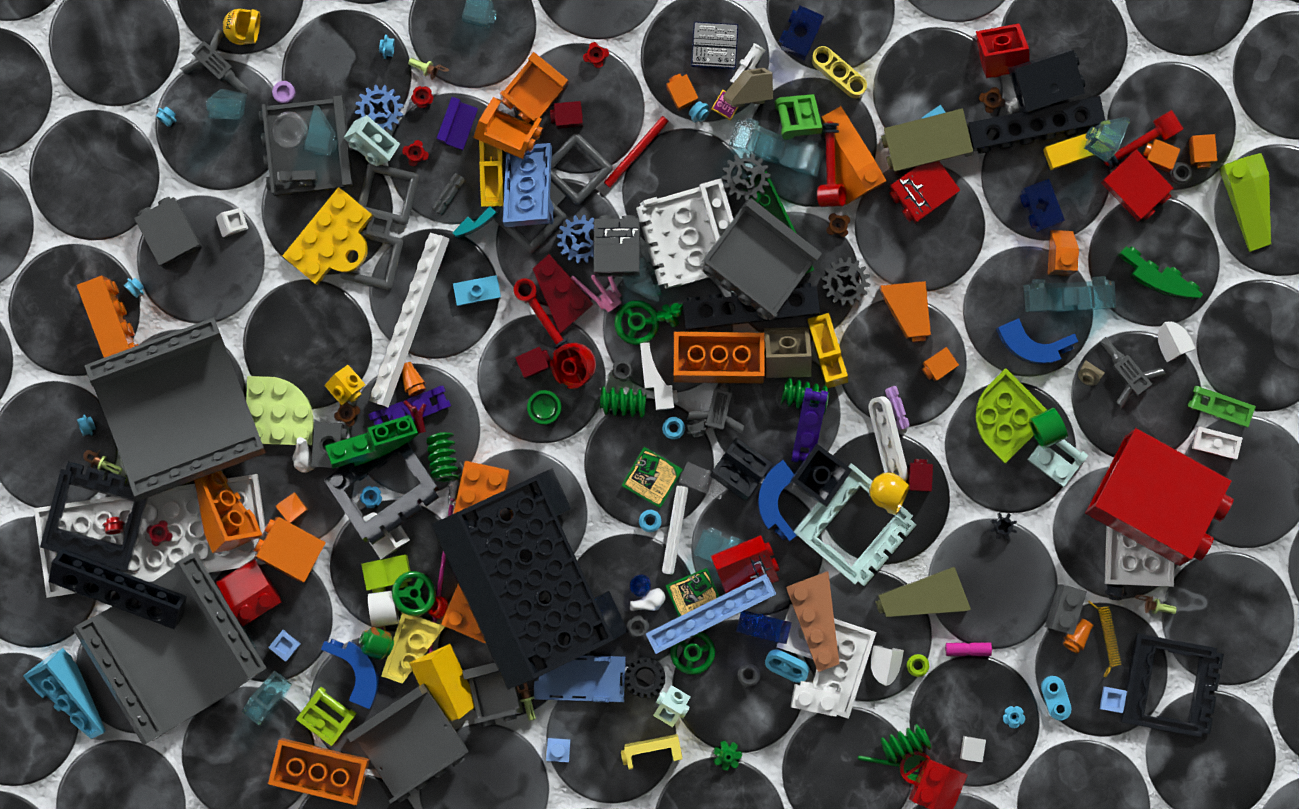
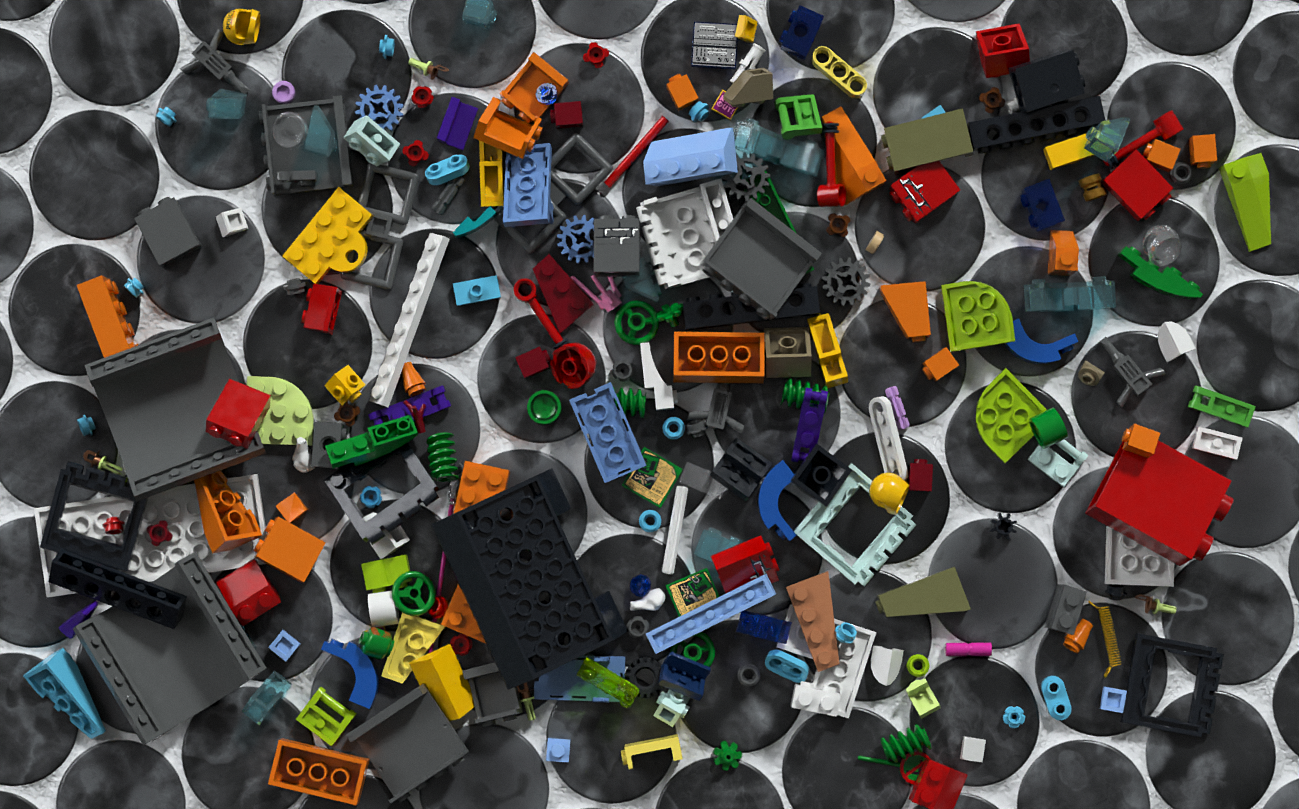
(79, 617): none -> dark purple slope
(238, 413): none -> red brick
(294, 286): none -> dark grey plate
(322, 308): none -> red slope
(447, 169): none -> medium azure plate
(467, 644): none -> red plate
(550, 97): none -> clear blue plate
(608, 682): none -> clear neon green plate
(613, 446): none -> medium blue piece
(683, 675): none -> dark blue bracket
(690, 157): none -> light blue slope
(746, 28): none -> yellow tile
(845, 633): none -> medium azure plate
(874, 242): none -> tan tile
(922, 698): none -> yellowish green bracket
(976, 316): none -> lime plate
(1089, 183): none -> pearl gold wheel
(1140, 440): none -> orange brick
(1161, 243): none -> clear helmet

